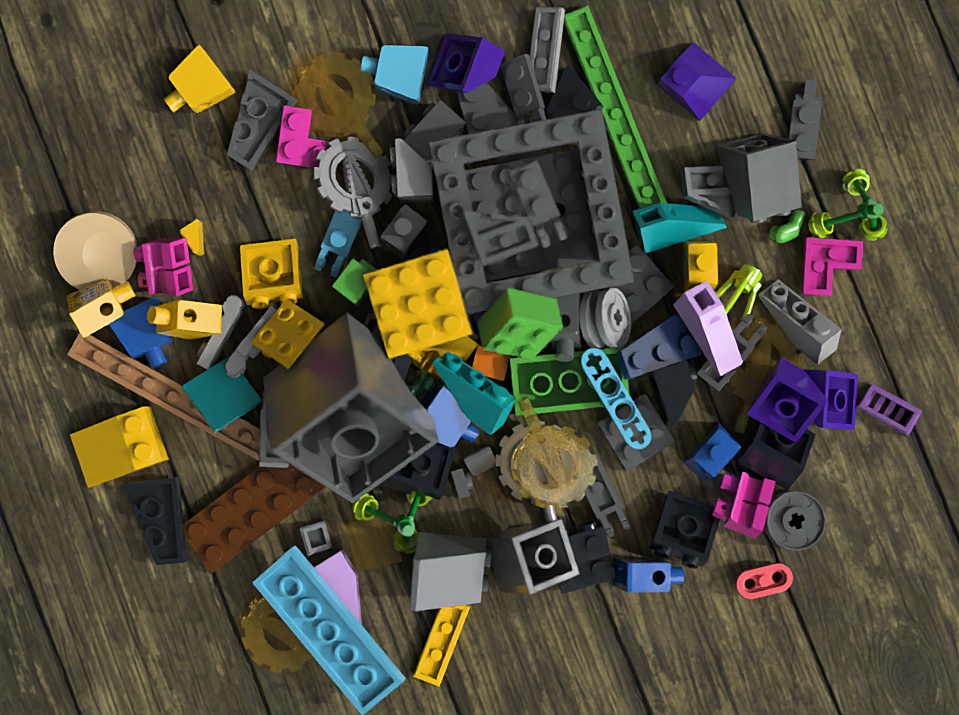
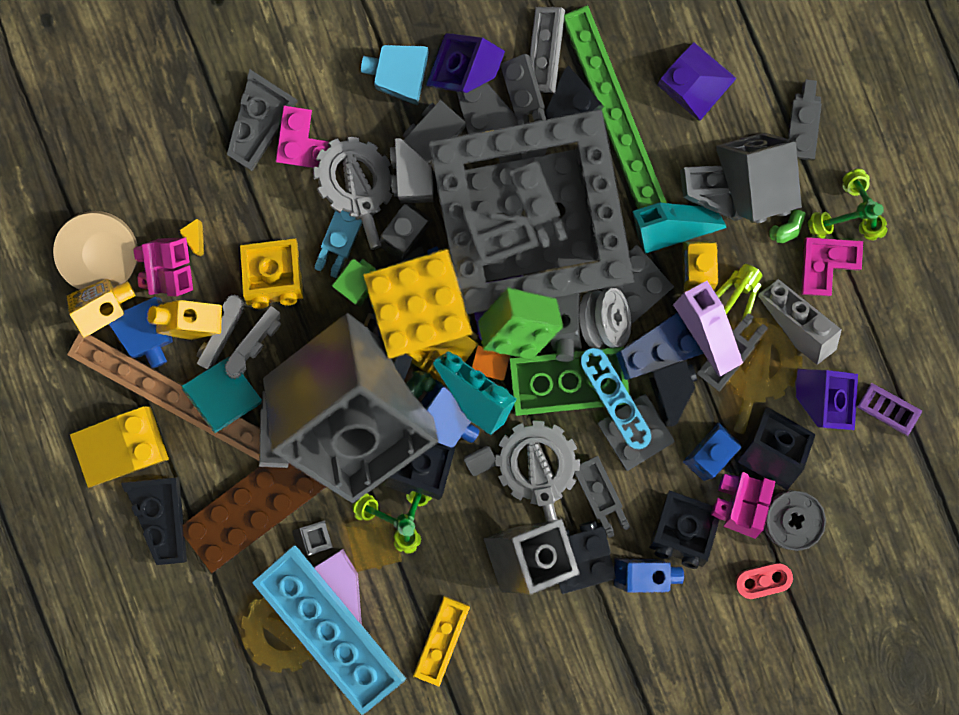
(197, 83): yellow torso -> none
(287, 333): yellow hinge -> none
(348, 113): clear yellow bar -> none
(448, 571): slope -> none
(462, 482): dark grey plate -> none
(544, 445): clear yellow bar -> none
(787, 400): dark purple slope -> none

